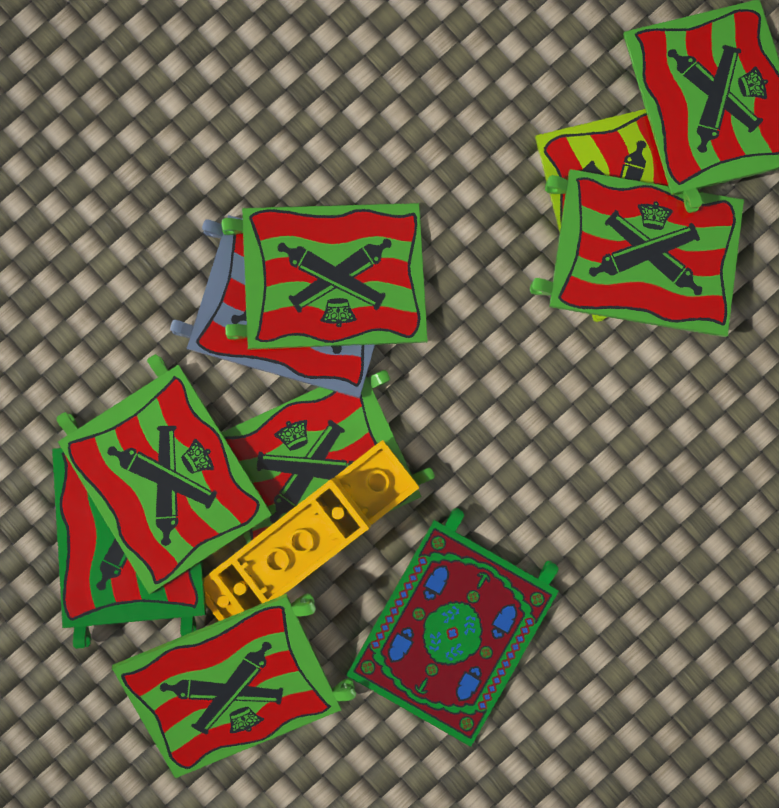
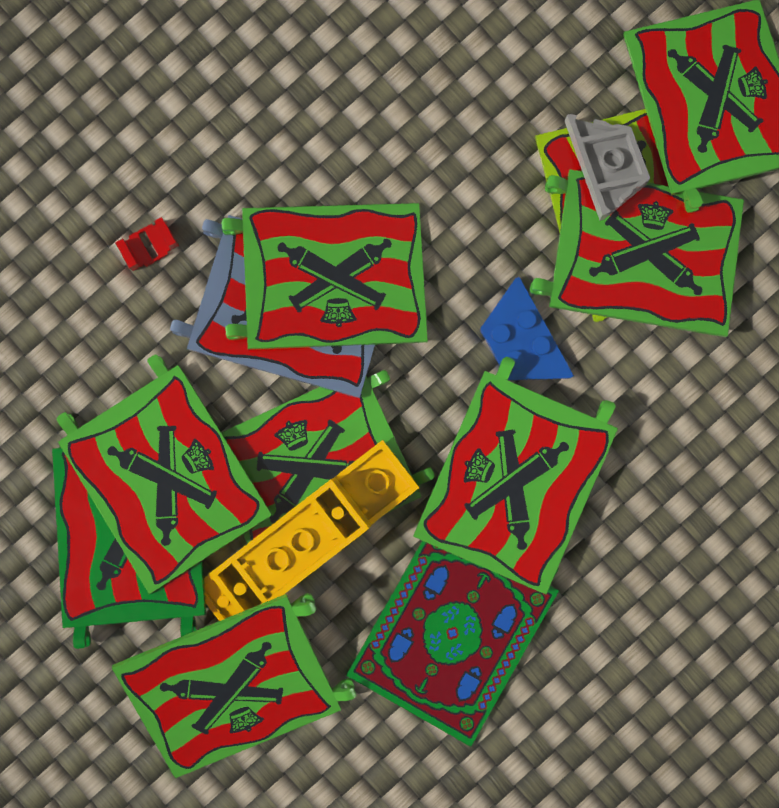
(134, 250): none -> red piece
(516, 480): none -> flag
(521, 334): none -> blue wing
(608, 162): none -> light grey wing

